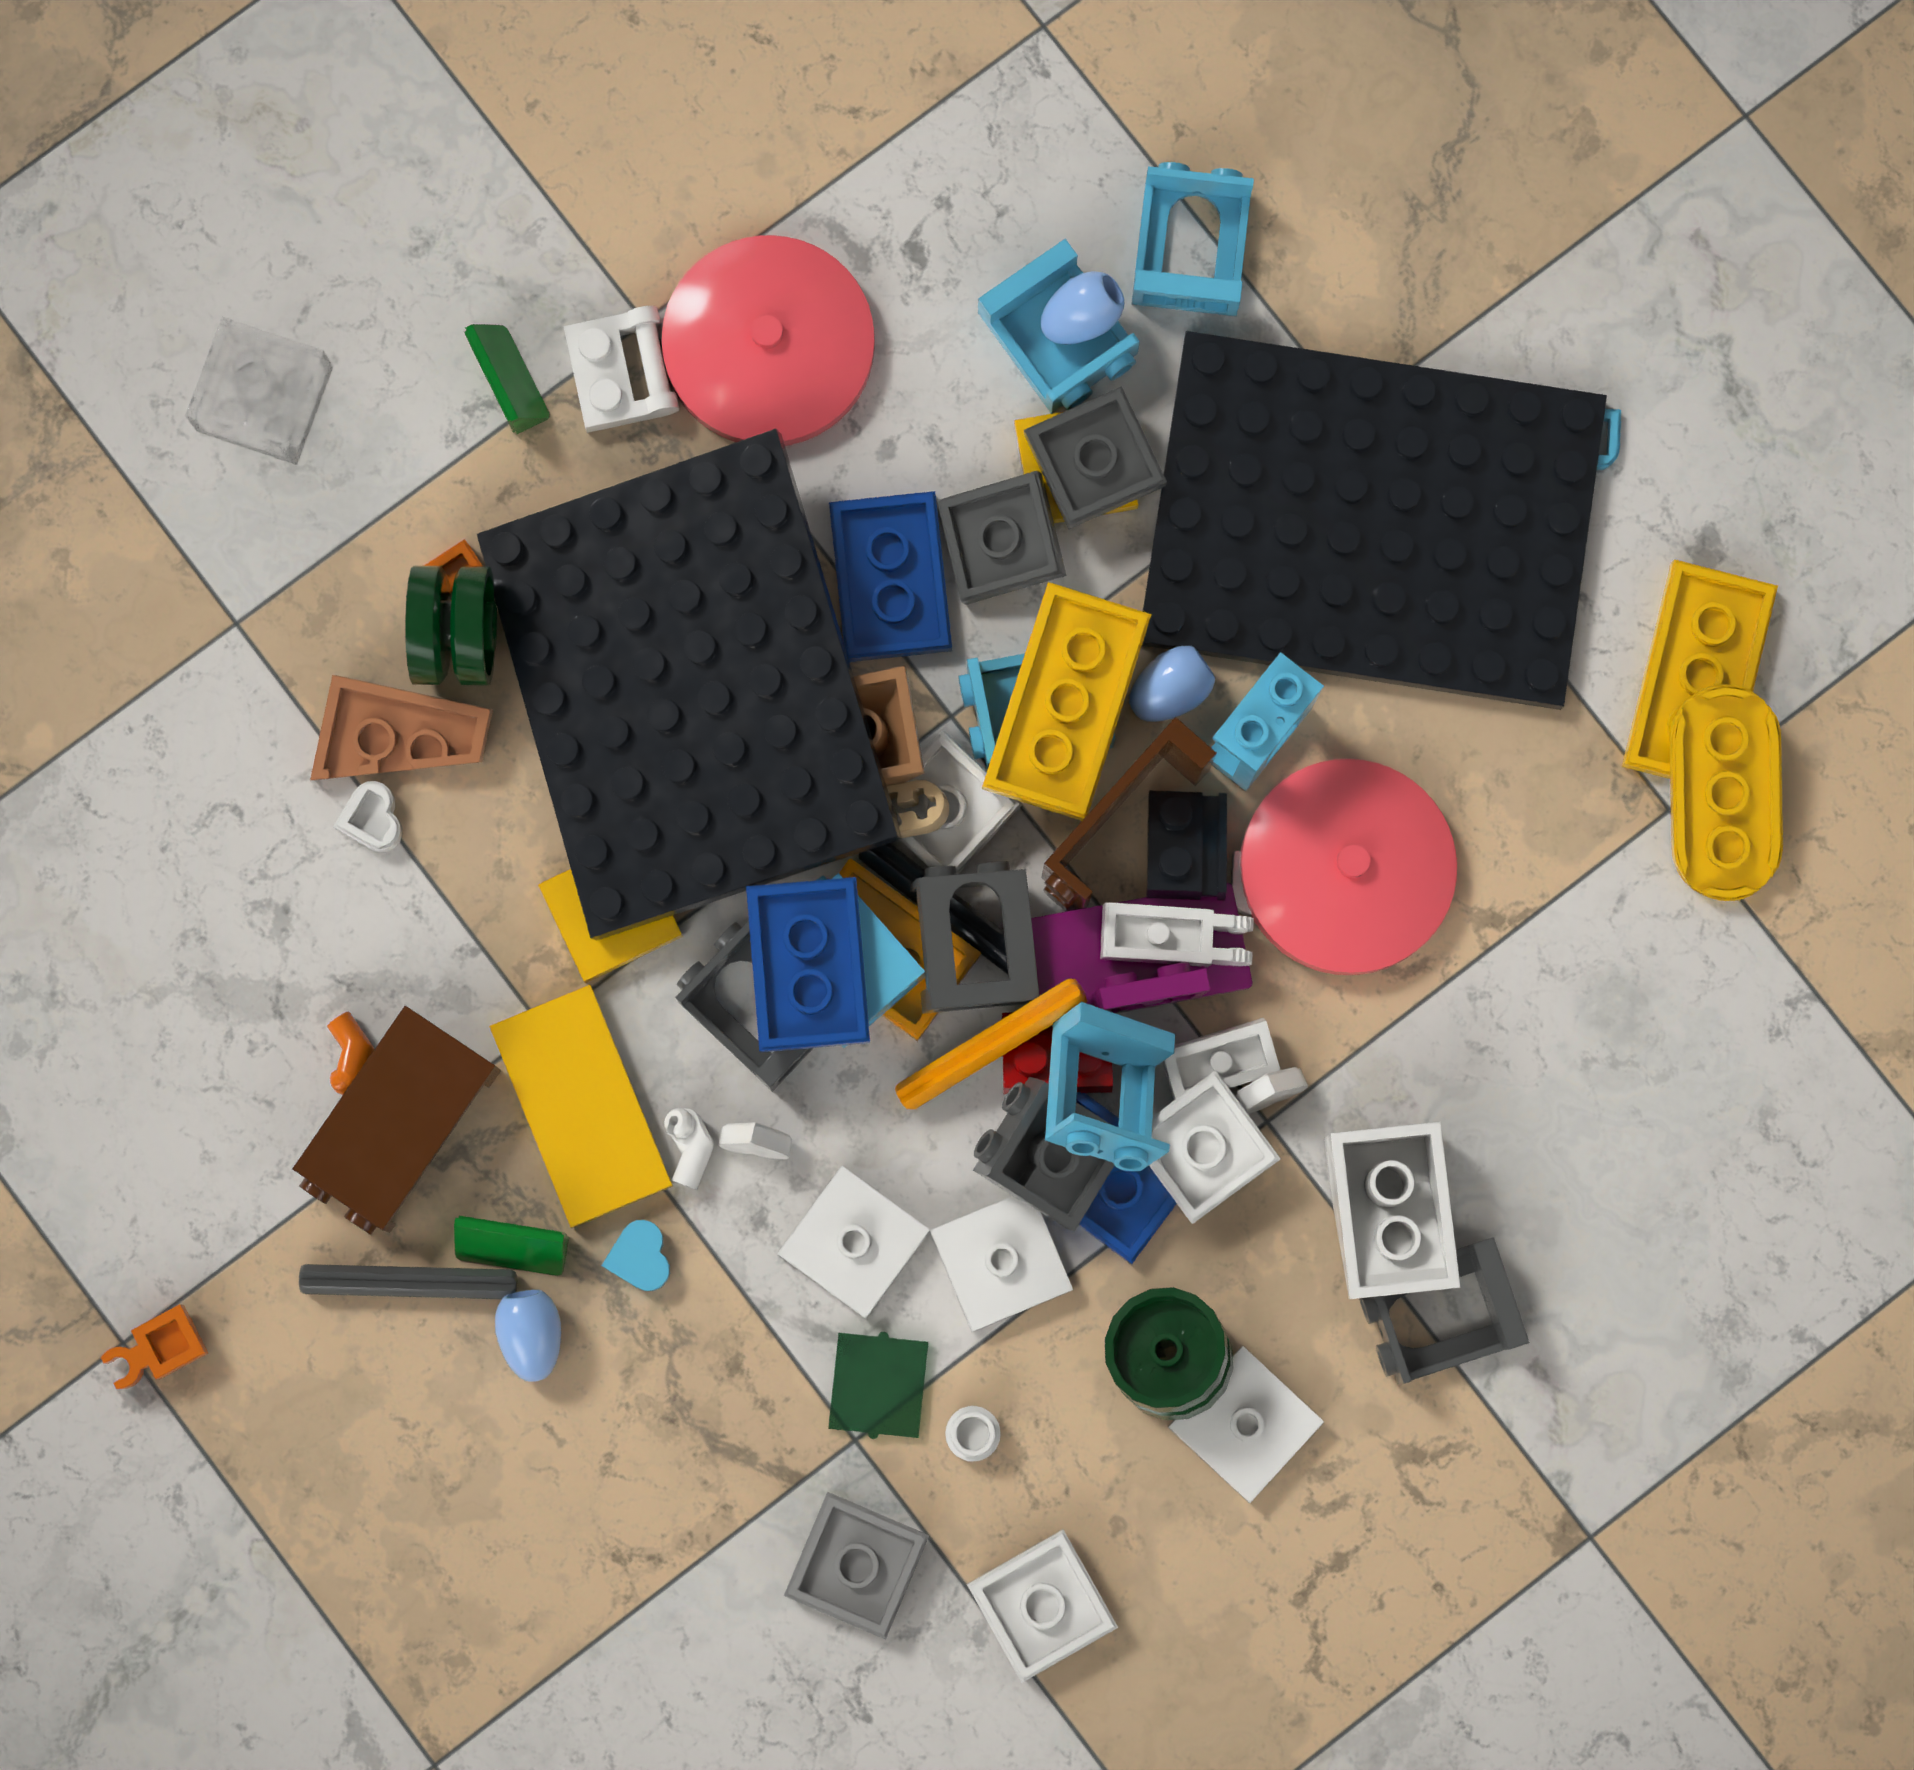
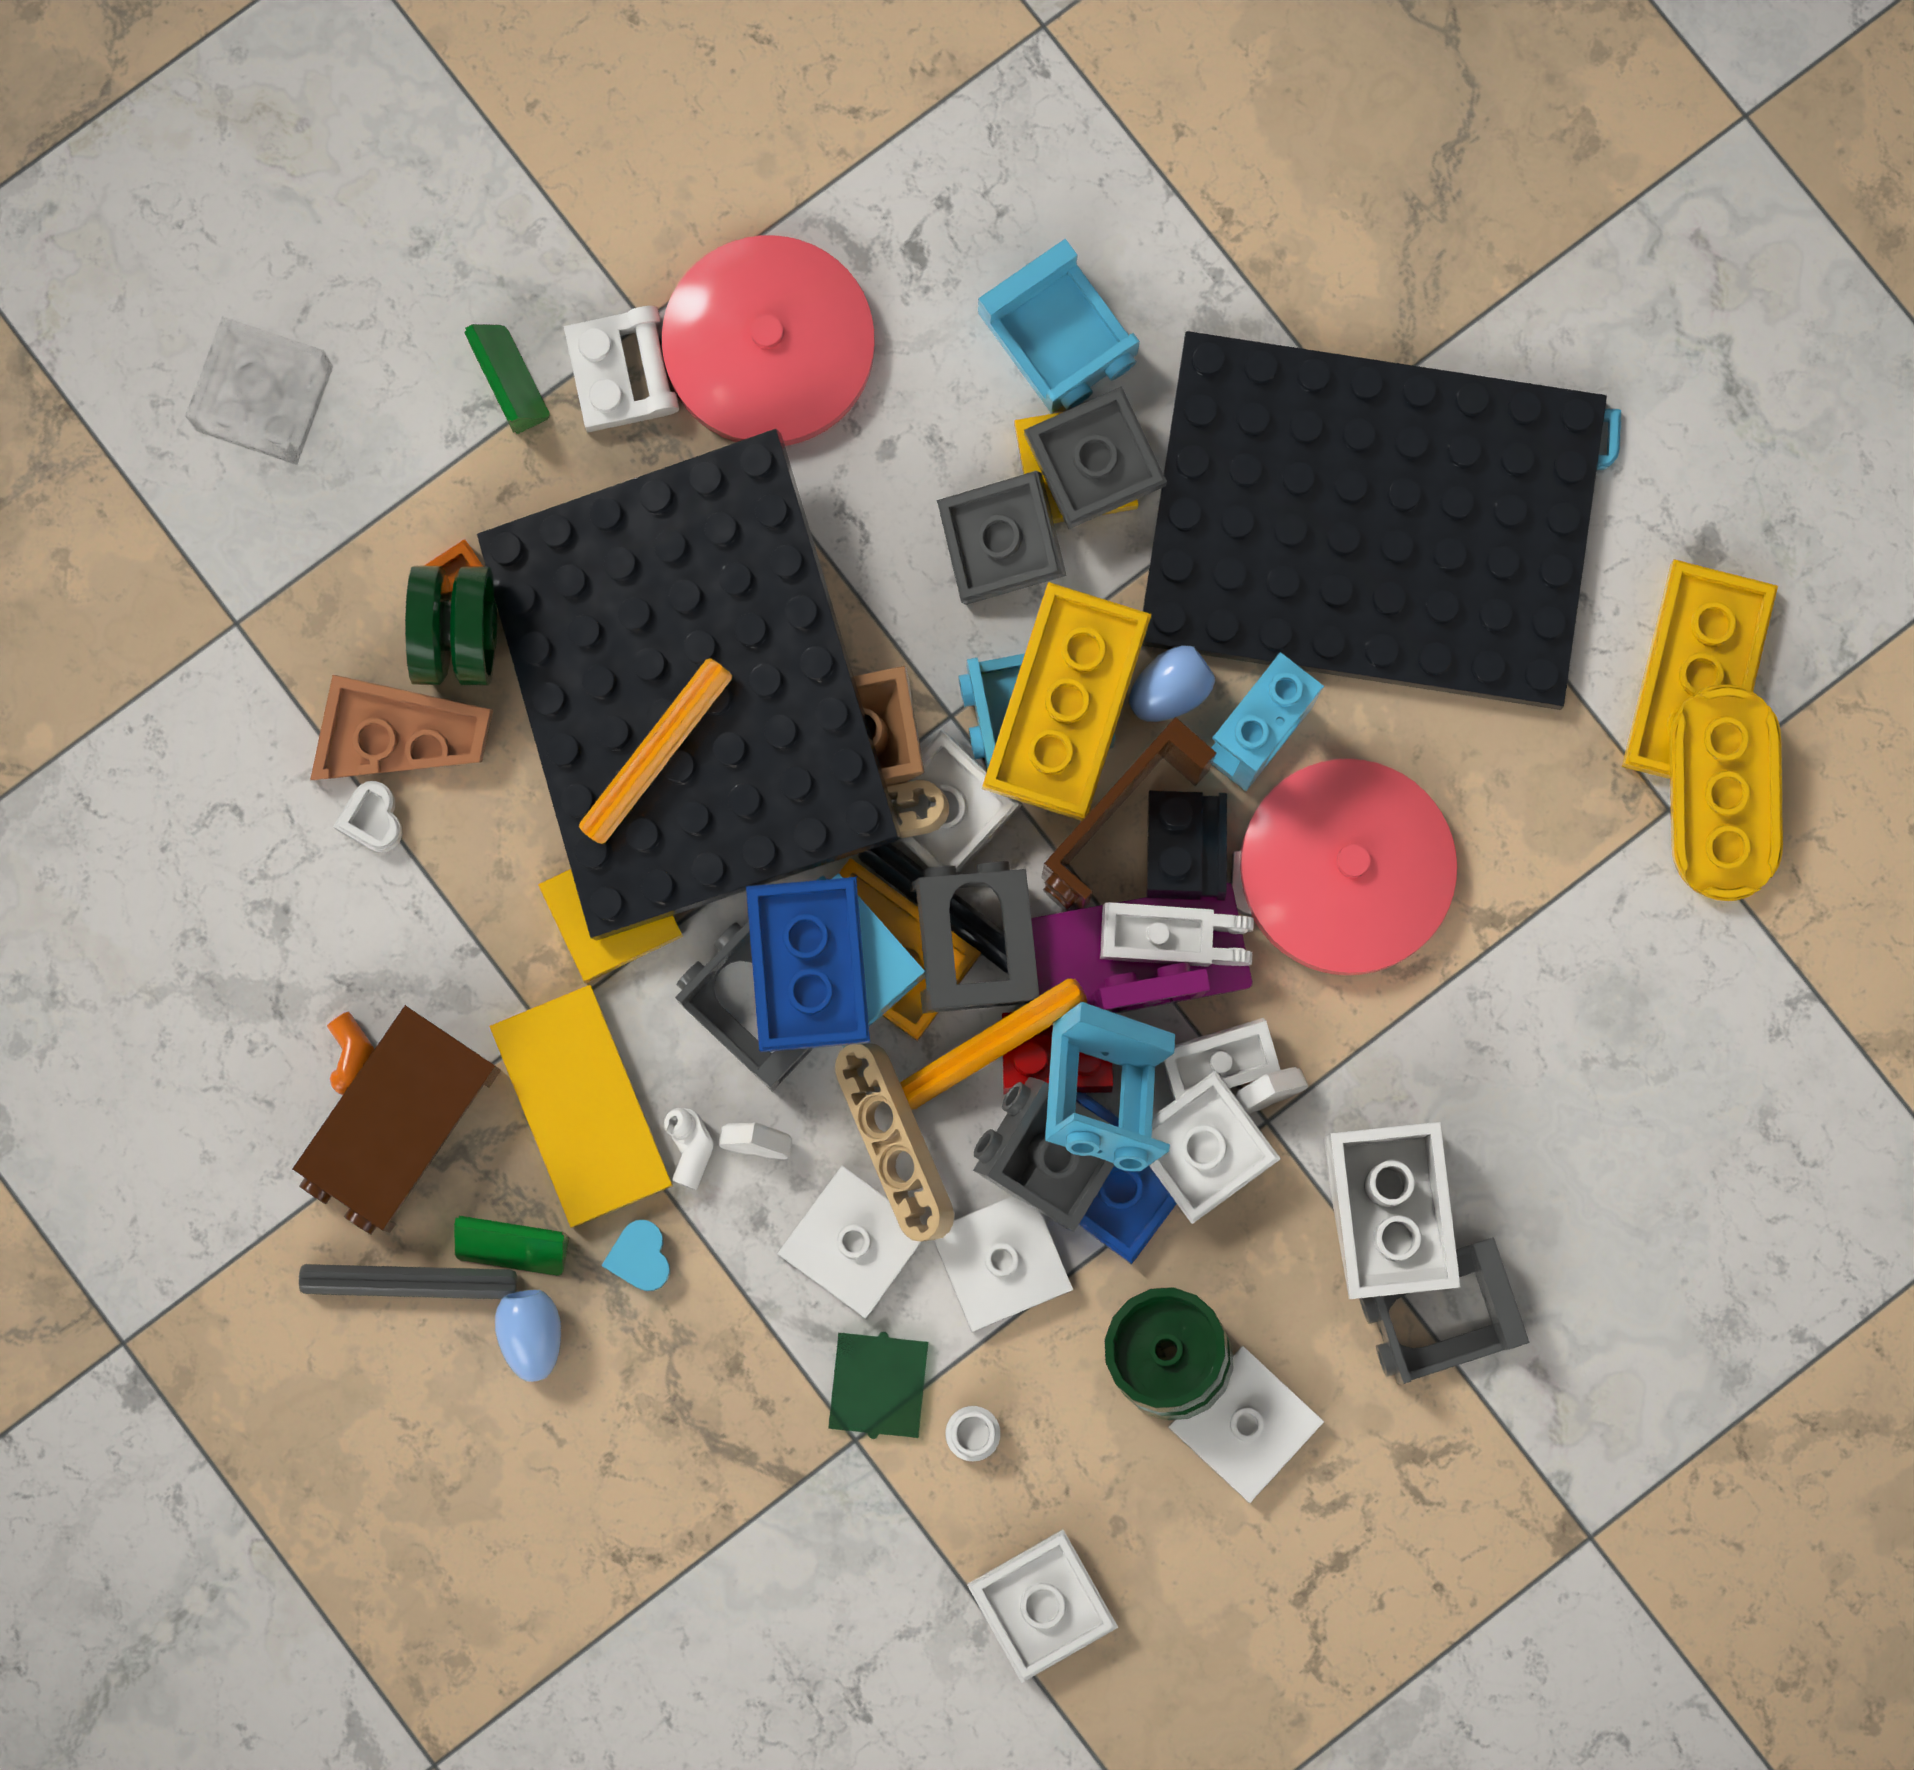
(163, 1346): orange plate -> none
(655, 751): none -> light orange axle
(856, 1565): light grey plate -> none
(890, 576): blue tile -> none
(901, 1136): none -> tan beam
(1082, 308): light blue animal -> none
(1231, 198): medium azure panel -> none

